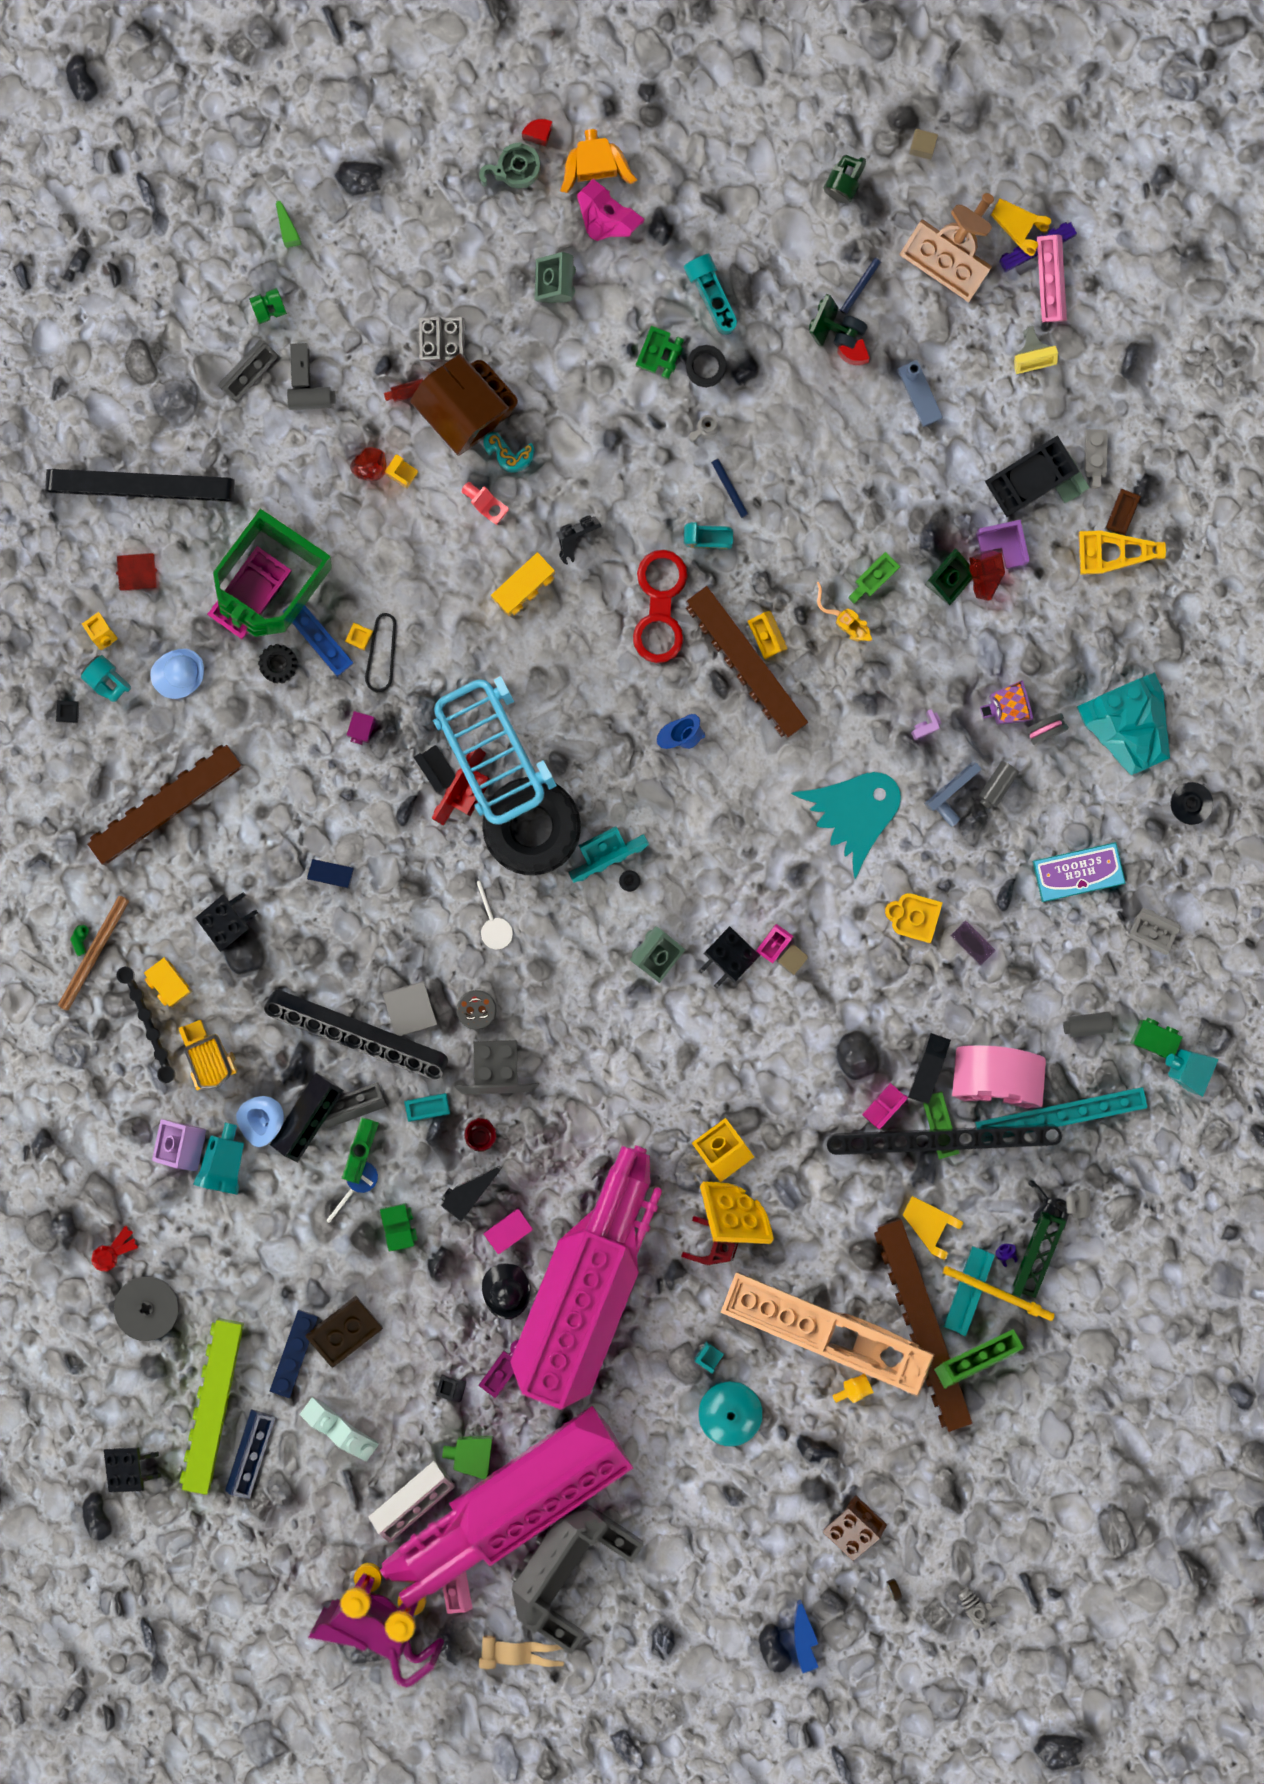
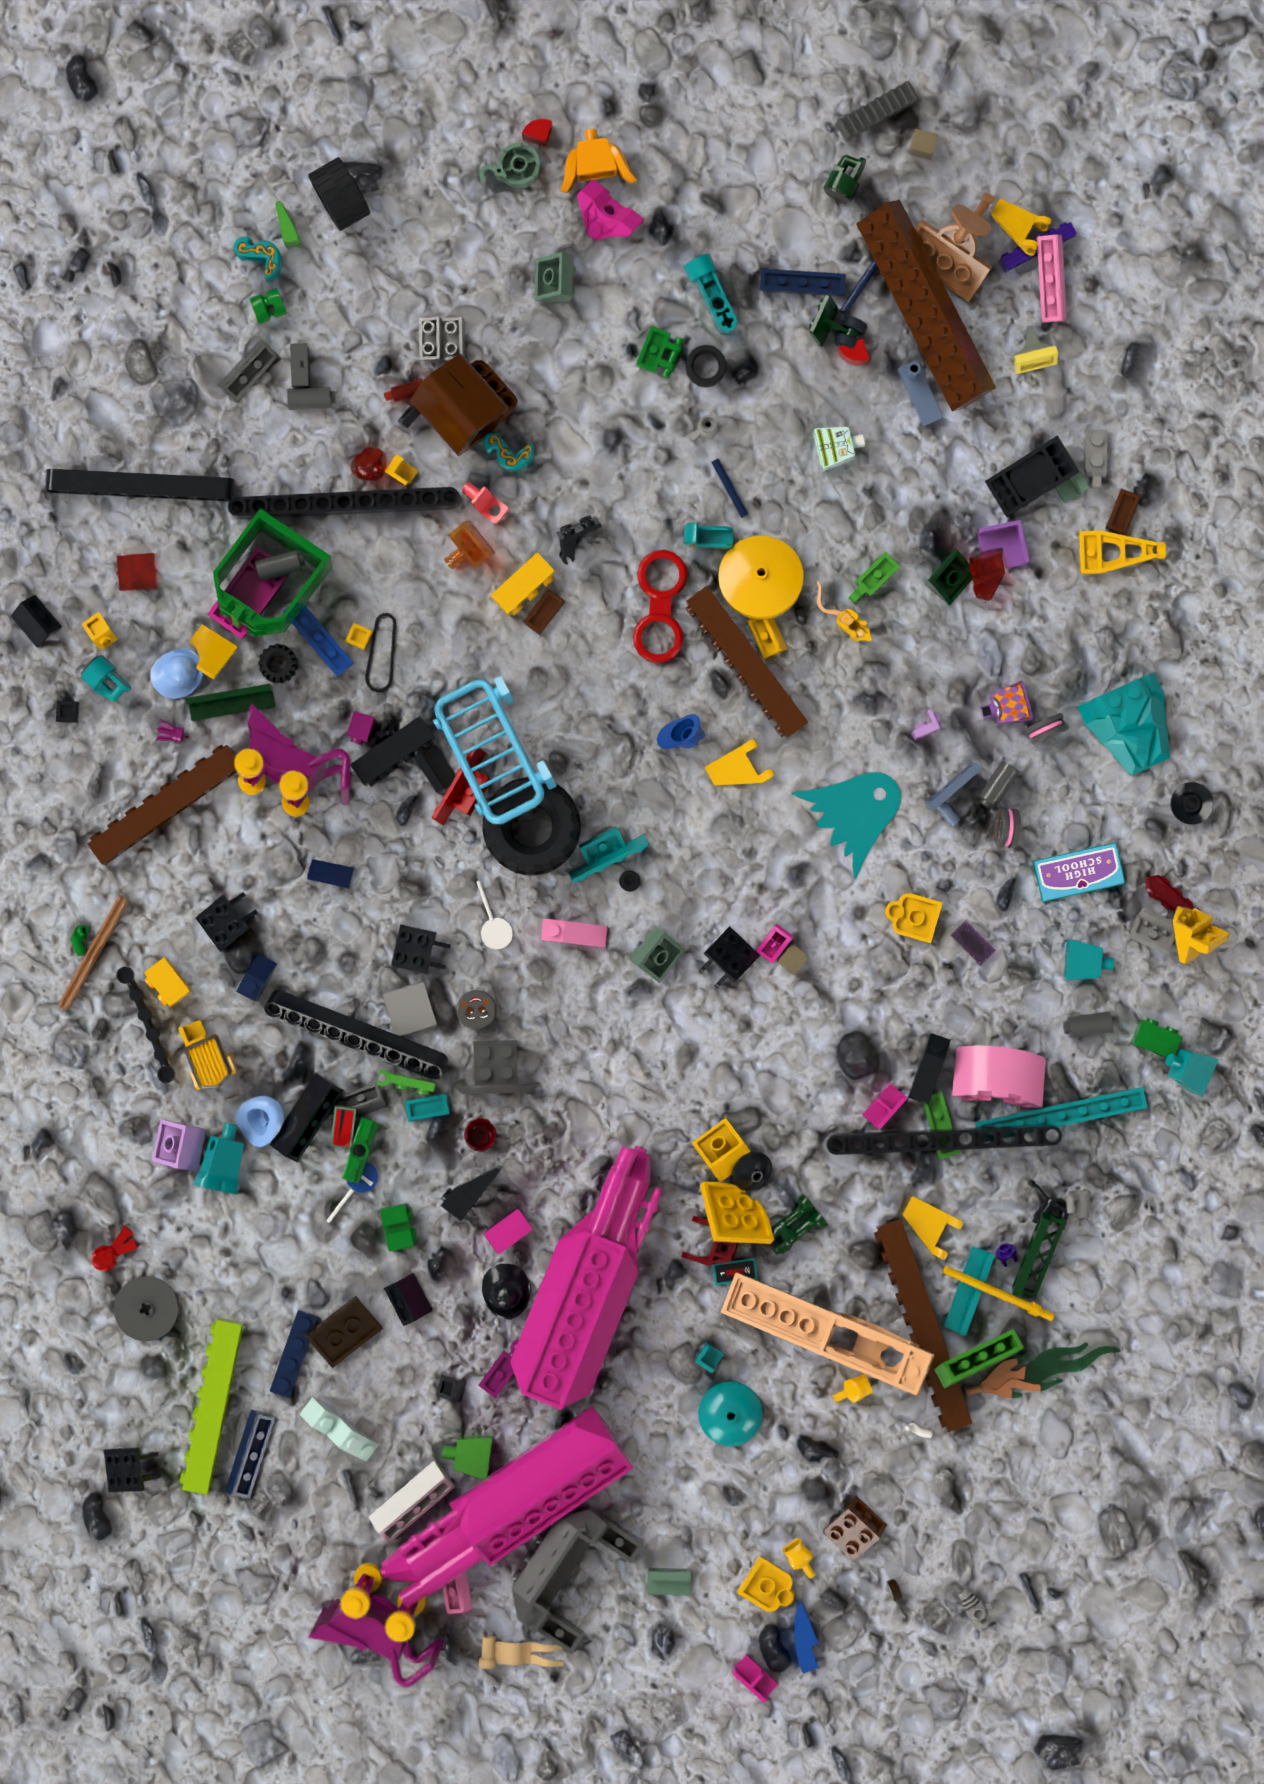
(35, 620): none -> black panel
(172, 732): none -> magenta piece
(213, 651): none -> yellow tile
(230, 702): none -> dark green fence
(256, 978): none -> dark blue slope
(260, 251): none -> teal animal
(279, 565): none -> dark grey brick
(286, 765): none -> magenta piece
(339, 193): none -> black tyre
(343, 1126): none -> slope
(354, 507): none -> black beam
(393, 751): none -> black brick
(405, 1082): none -> bright green plate
(408, 417): none -> black tile
(408, 1299): none -> black panel
(414, 949): none -> black plate
(470, 546): none -> clear orange brick
(544, 612): none -> reddish brown tile
(574, 933): none -> bright pink slope
(668, 1581): none -> sand green panel
(726, 1271): none -> tile
(736, 768): none -> yellow flag
(752, 1171): none -> black dish
(754, 1678): none -> dark pink panel
(761, 595): none -> yellow dish
(767, 1586): none -> yellow plate
(791, 1236): none -> dark green piece
(799, 1556): none -> yellow piece
(802, 282): none -> dark blue plate
(836, 446): none -> light aqua torso
(877, 111): none -> dark grey gear
(919, 1431): none -> white piece
(925, 305): none -> reddish brown brick
(1007, 827): none -> dark grey head
(1030, 1376): none -> piece
(1084, 961): none -> teal torso
(1170, 898): none -> dark red sword
(1195, 933): none -> yellow piece

